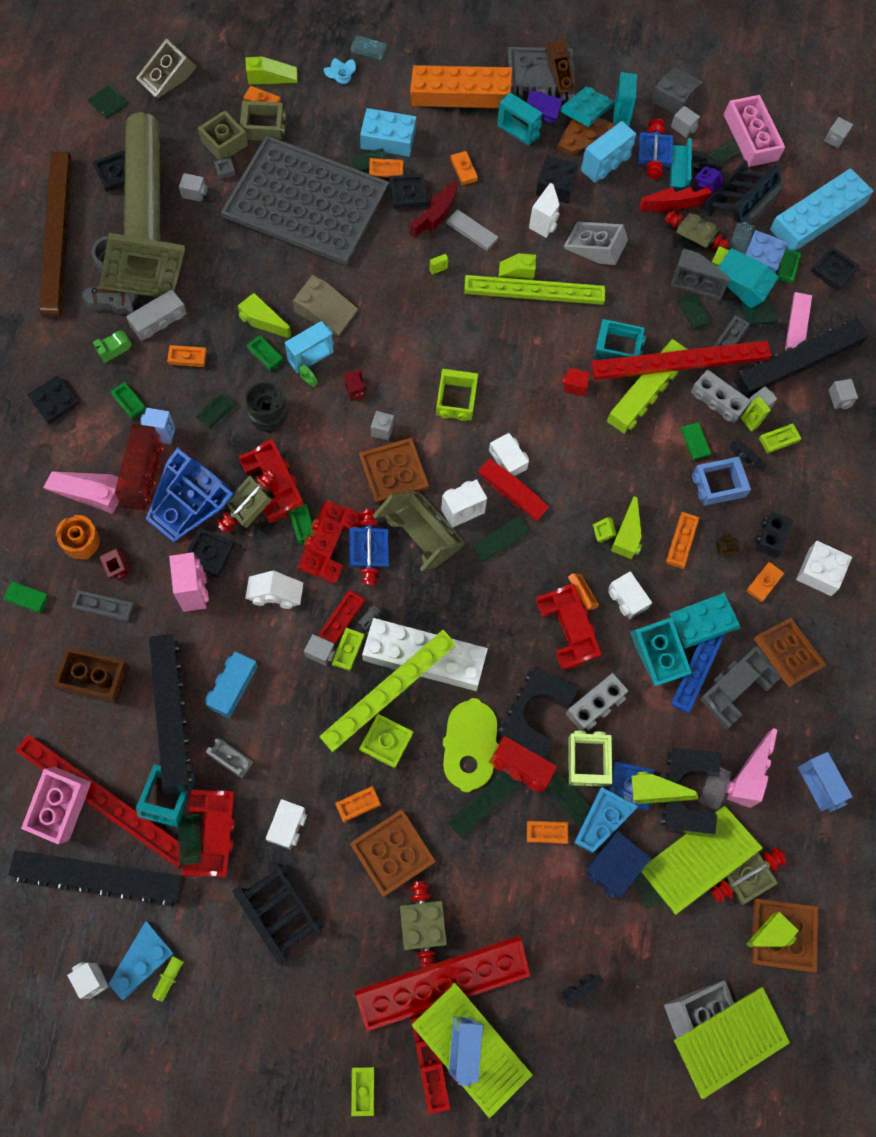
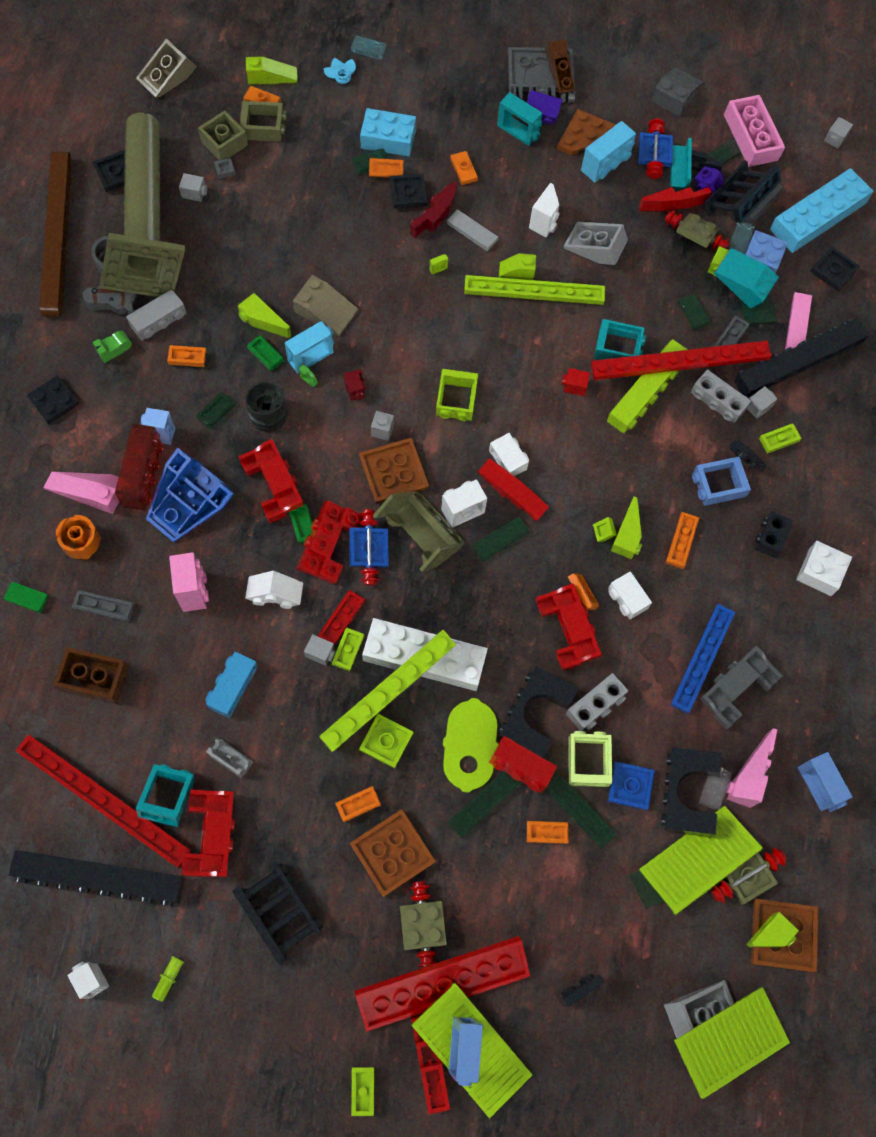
(56, 805): bright pink brick -> none
(107, 101): clear green piece -> none
(112, 560): dark red brick -> none
(128, 401): green tile -> none
(140, 962): dark azure wing -> none
(169, 714): black brick -> none
(190, 840): clear green tile -> none
(211, 550): black plate -> none
(248, 501): olive plate -> none
(286, 824): white brick -> none
(305, 200): dark grey plate -> none
(366, 620): dark grey pin -> none
(460, 86): orange brick -> none
(560, 174): black brick -> none
(587, 106): teal plate -> none
(603, 819): dark azure wing -> none
(617, 866): dark blue brick -> none
(625, 98): teal window -> none
(654, 789): lime slope -> none
(661, 651): teal slope -> none
(685, 121): light grey brick -> none
(695, 441): green tile -> none
(699, 275): dark grey slope -> none
(704, 620): teal plate -> none
(727, 545): dark brown gear -> none
(755, 413): lime plate -> none
(765, 582): orange plate -> none
(788, 266): green tile -> none
(789, 652): dark orange plate -> none
(843, 394): light grey brick -> none

